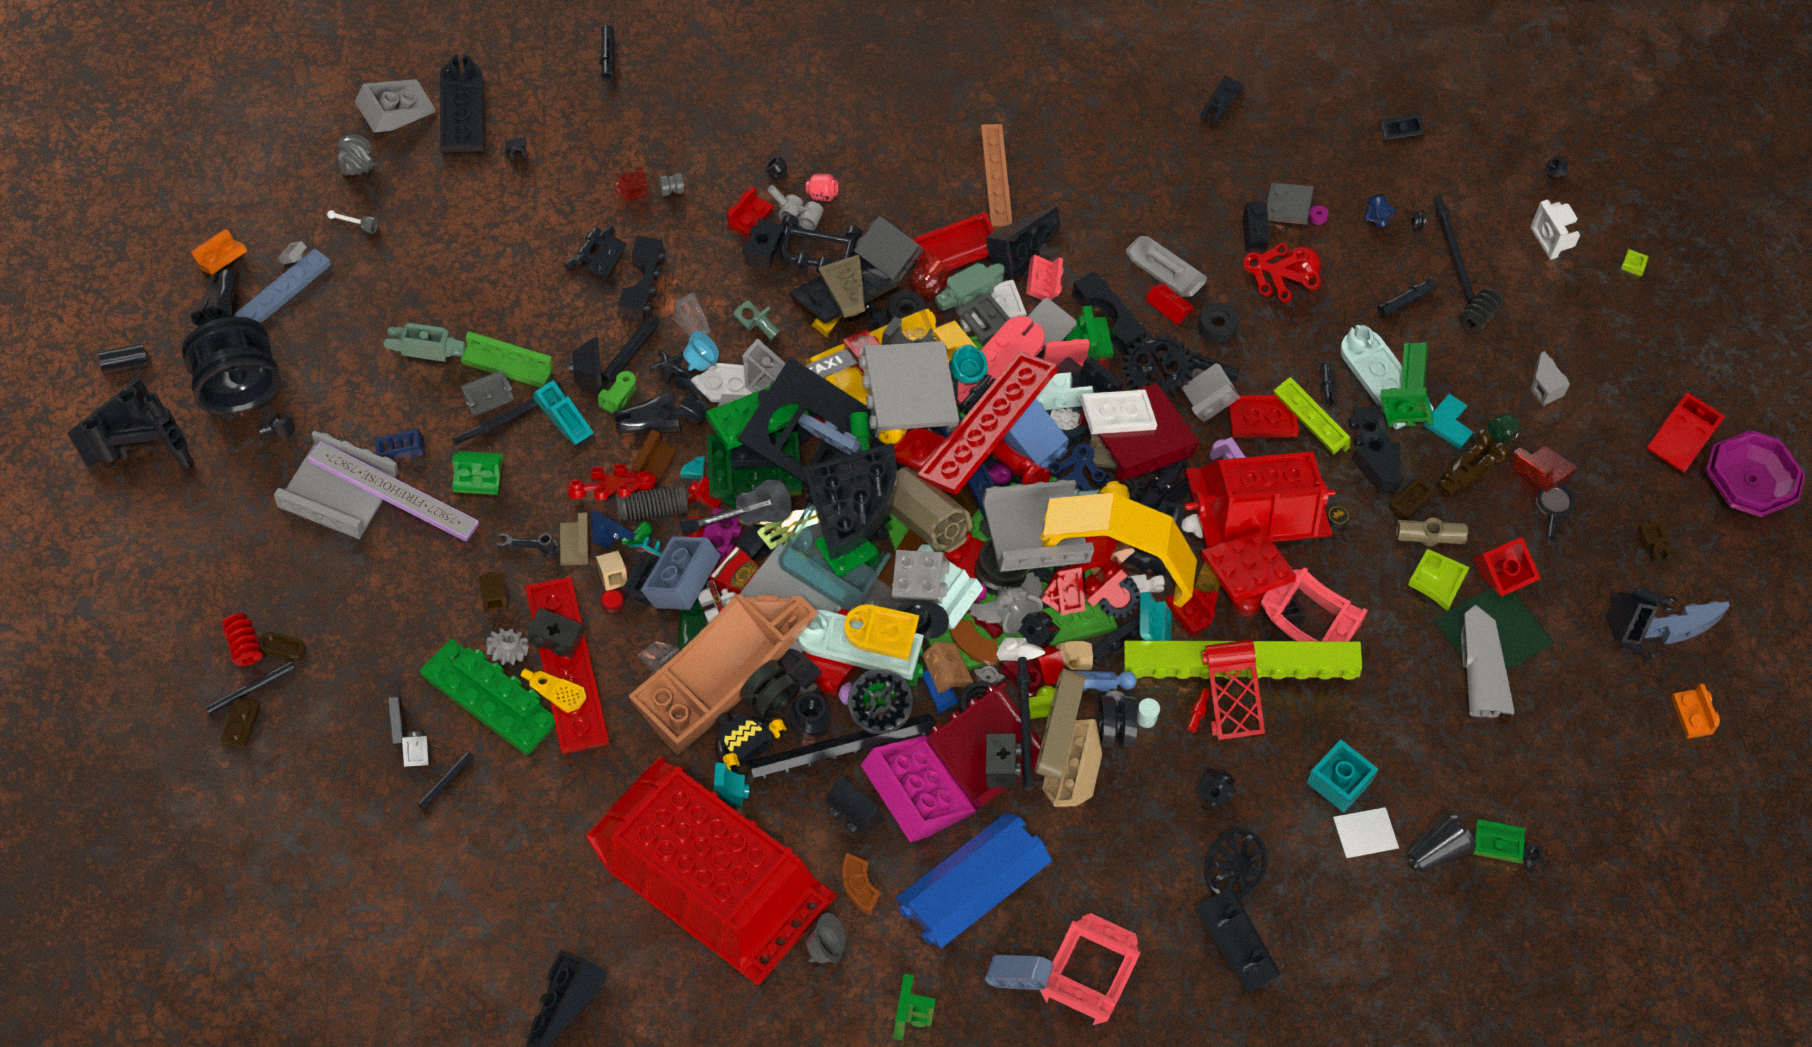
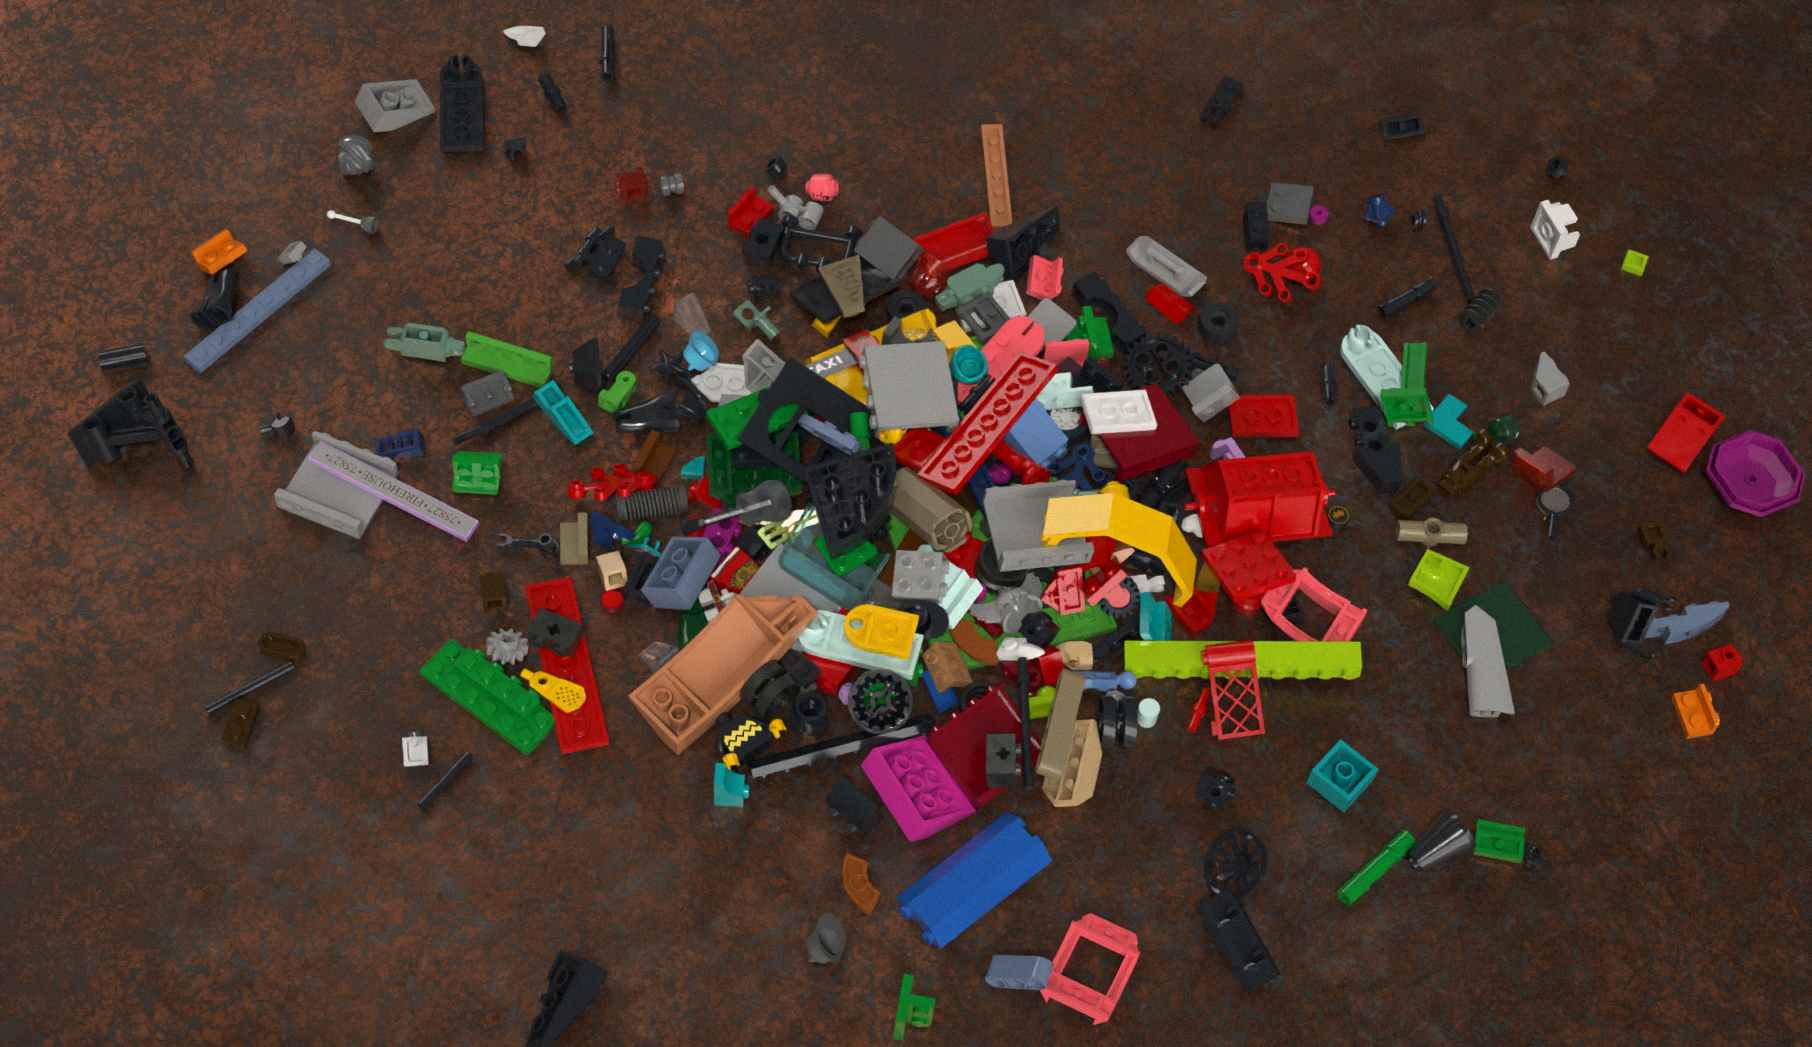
(231, 365): black wheel -> none
(241, 640): red piece -> none
(395, 708): tile -> none
(526, 35): none -> white plate
(552, 93): none -> black pin
(709, 869): red piece -> none
(763, 287): none -> black bracket
(875, 315): black piece -> none
(988, 671): light grey plate -> none
(1312, 416): lime fence -> none
(1366, 832): white sticker -> none
(1376, 867): none -> green piece
(1507, 567): red slope -> none
(1722, 662): none -> red brick

